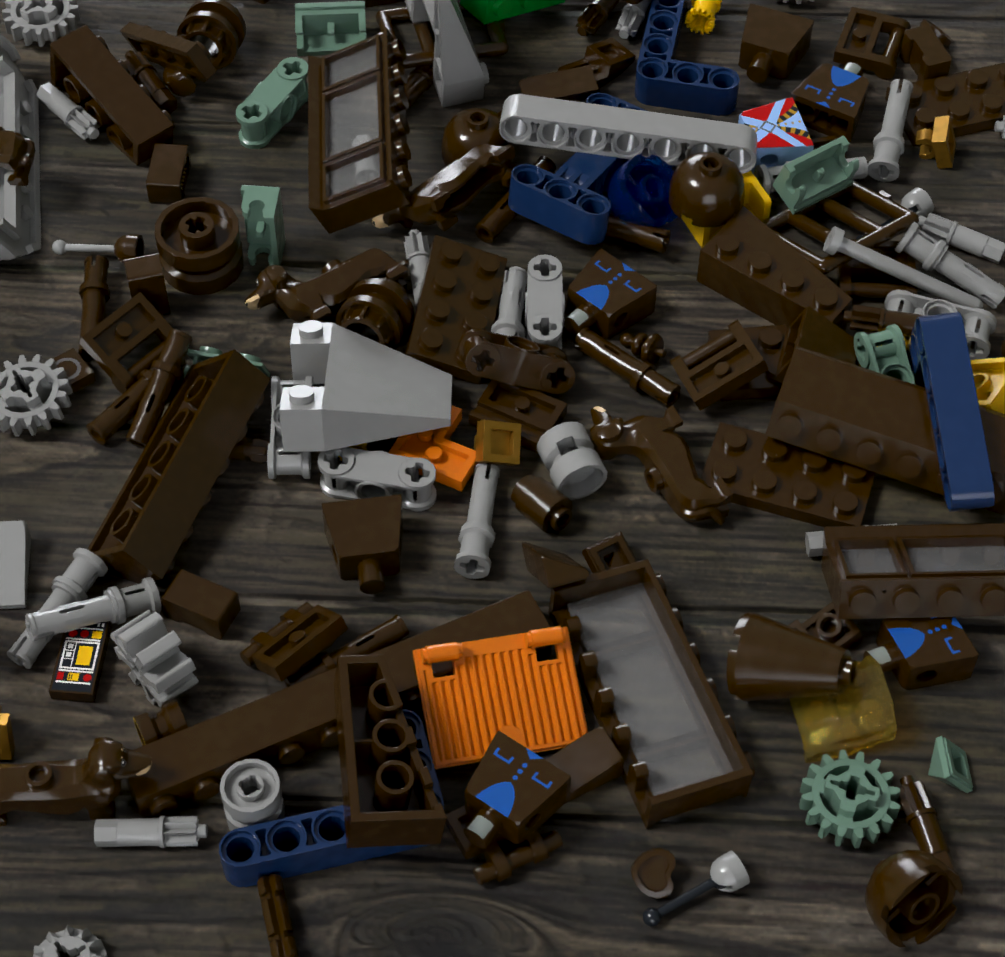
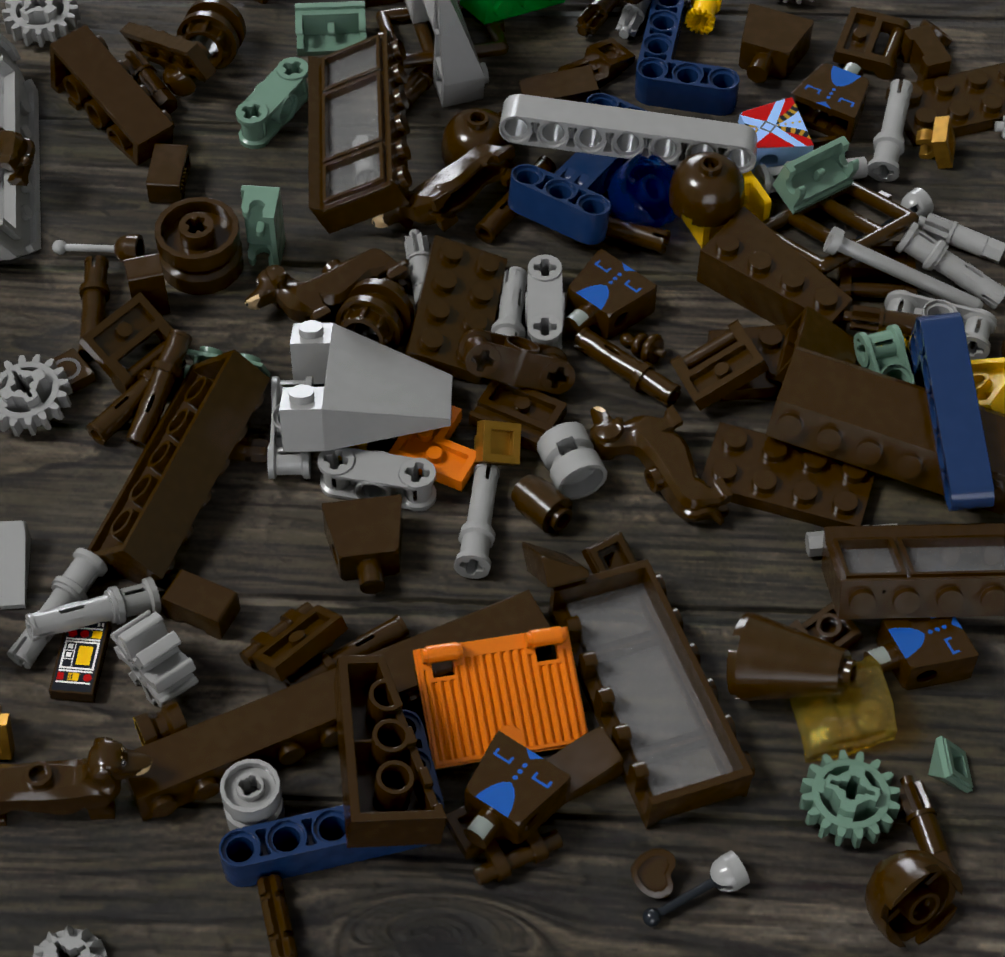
(73, 115): light grey piece -> none
(161, 832): light grey piece -> none

